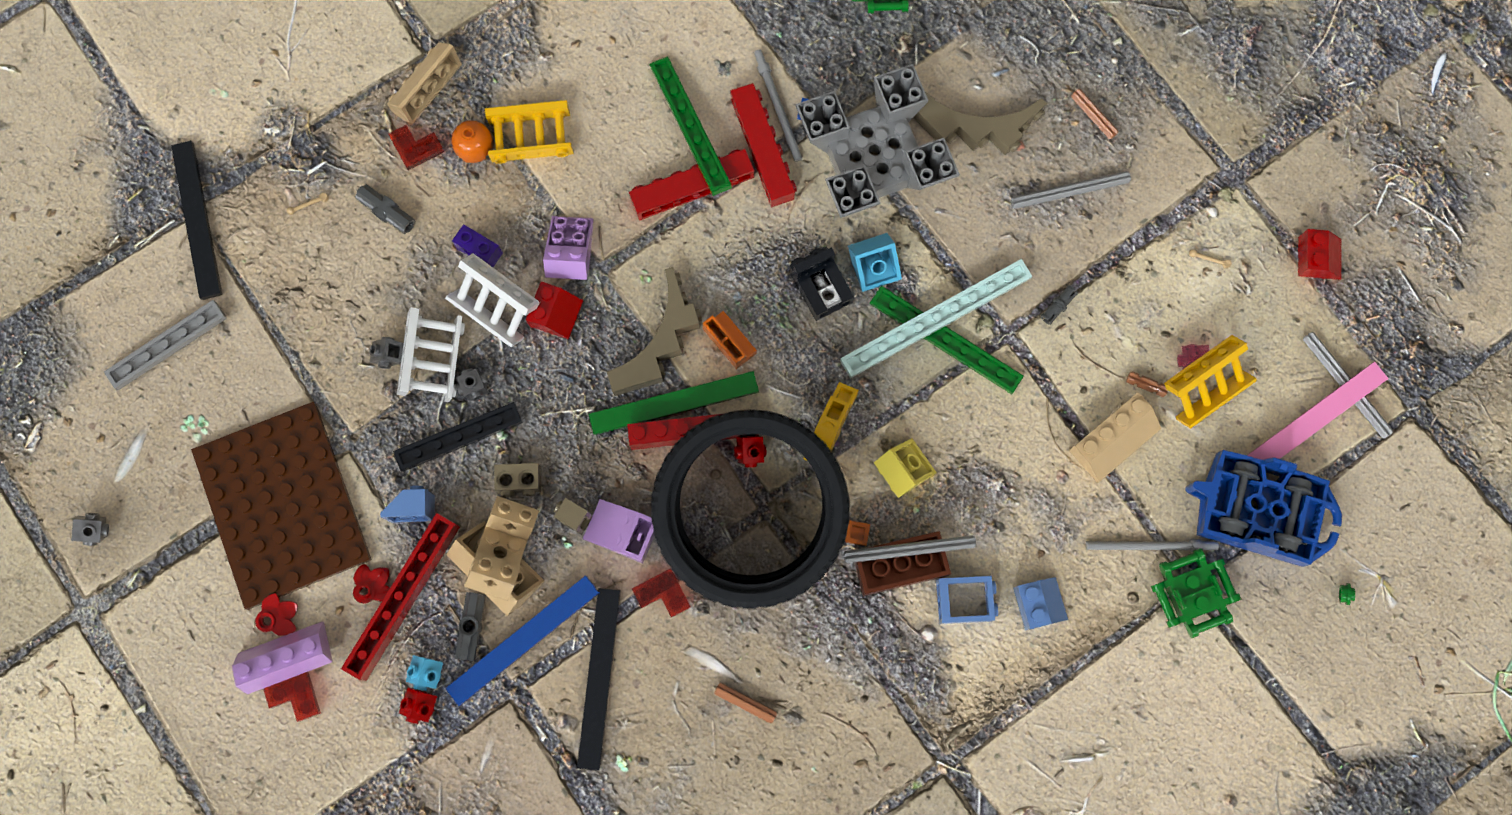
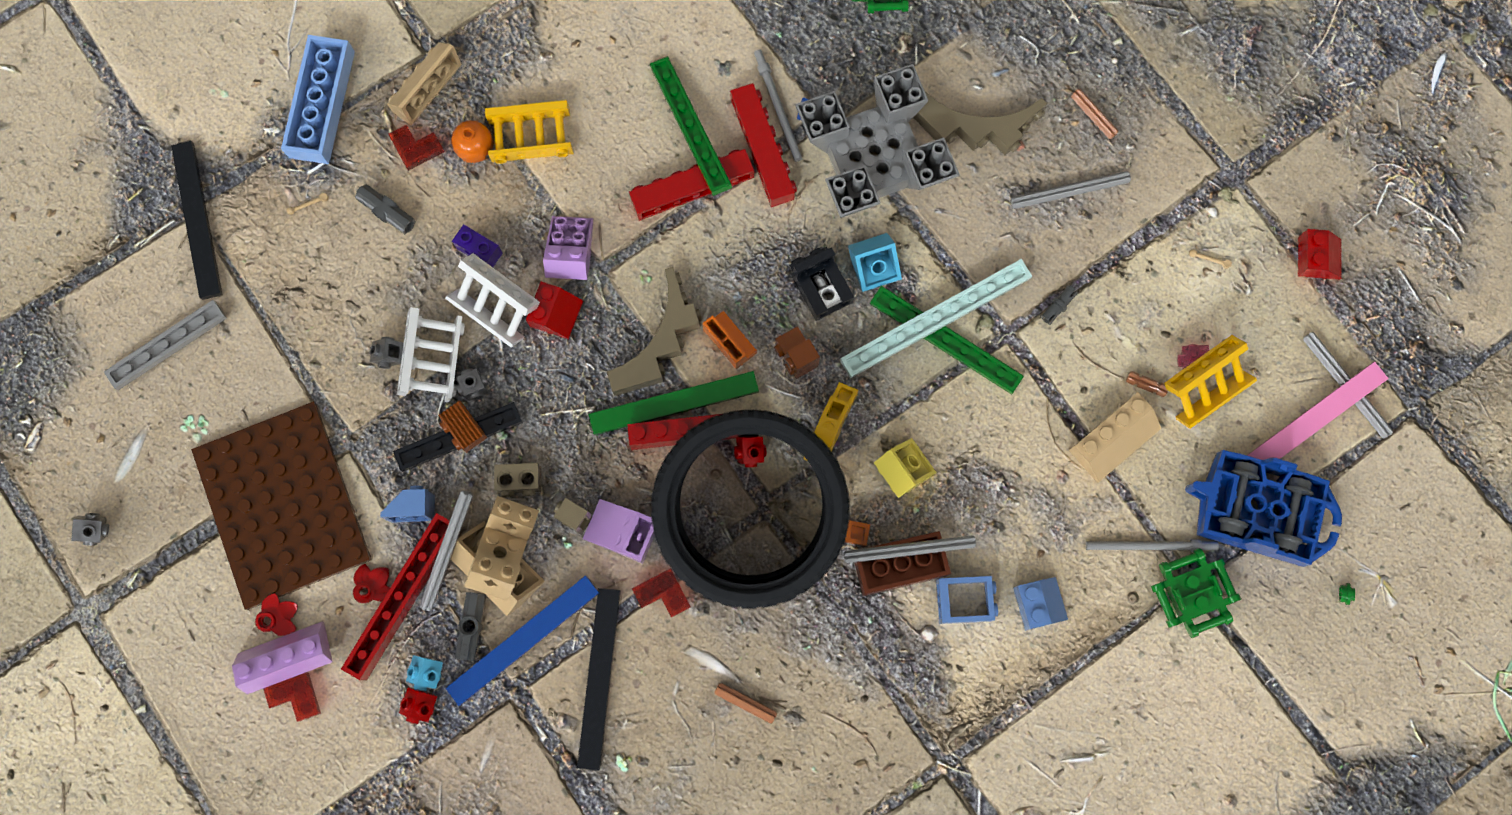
(318, 99): none -> light blue brick
(446, 550): none -> light grey axle
(462, 426): none -> dark orange brick
(798, 352): none -> dark orange brick

